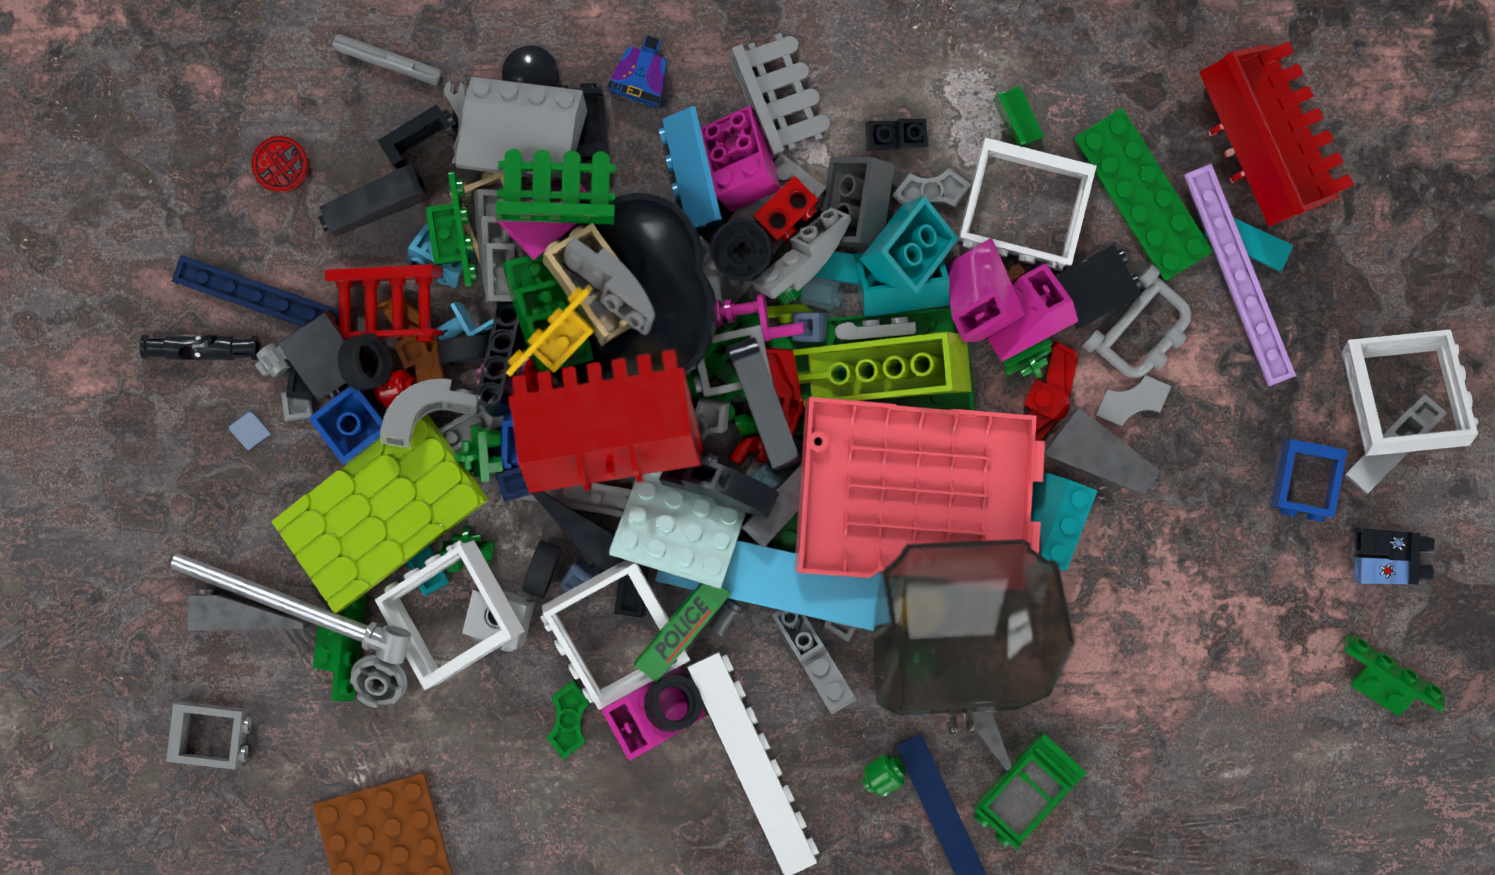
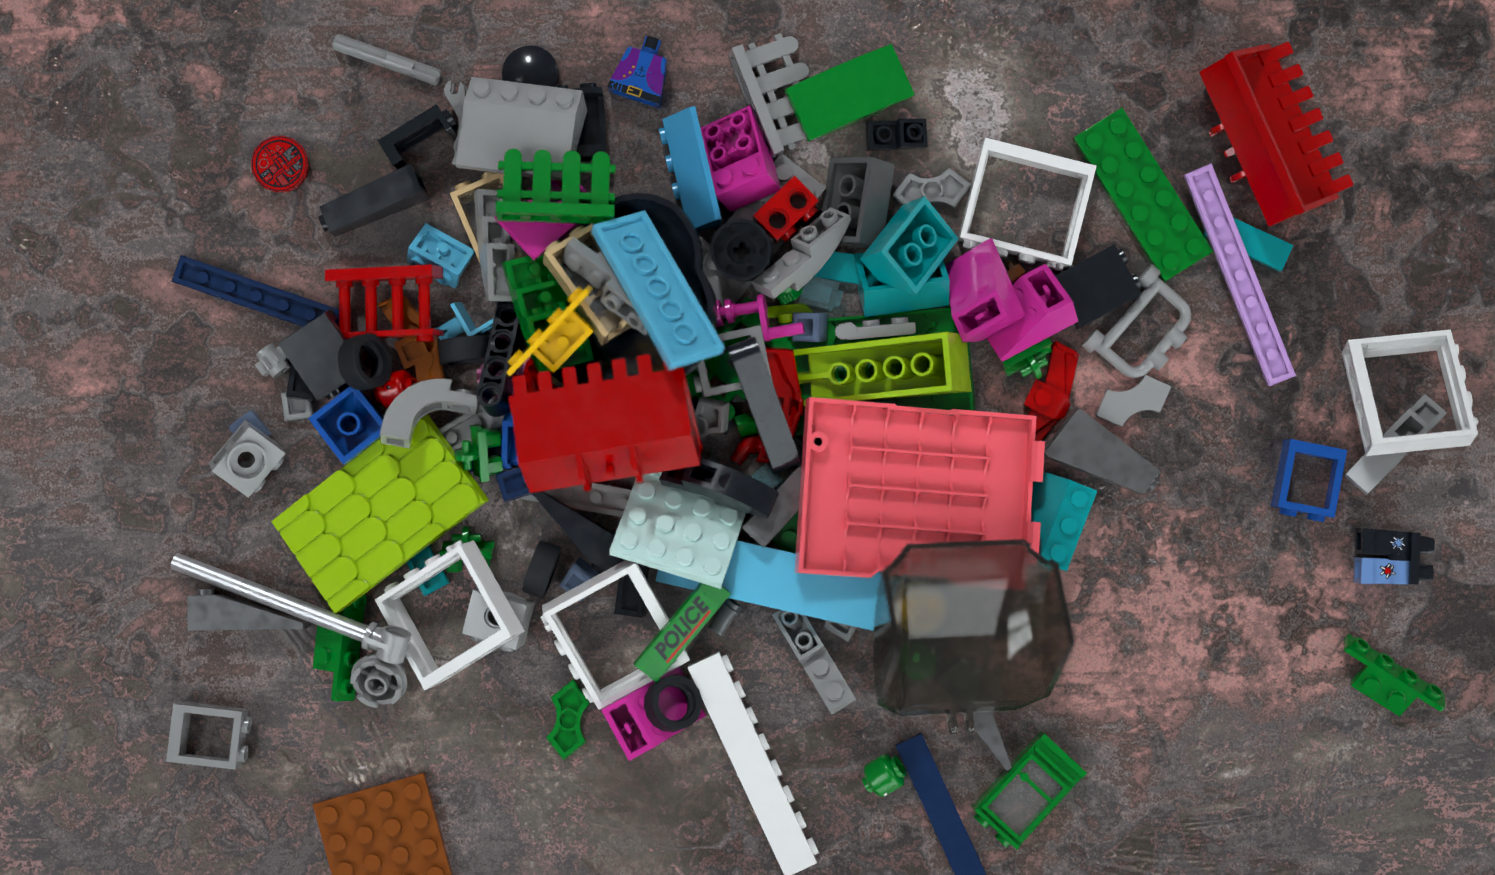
(203, 347): black piece -> none
(251, 474): none -> light grey brick
(448, 232): green bracket -> none
(657, 290): none -> medium azure plate
(849, 92): none -> green slope
(1018, 117): green panel -> none

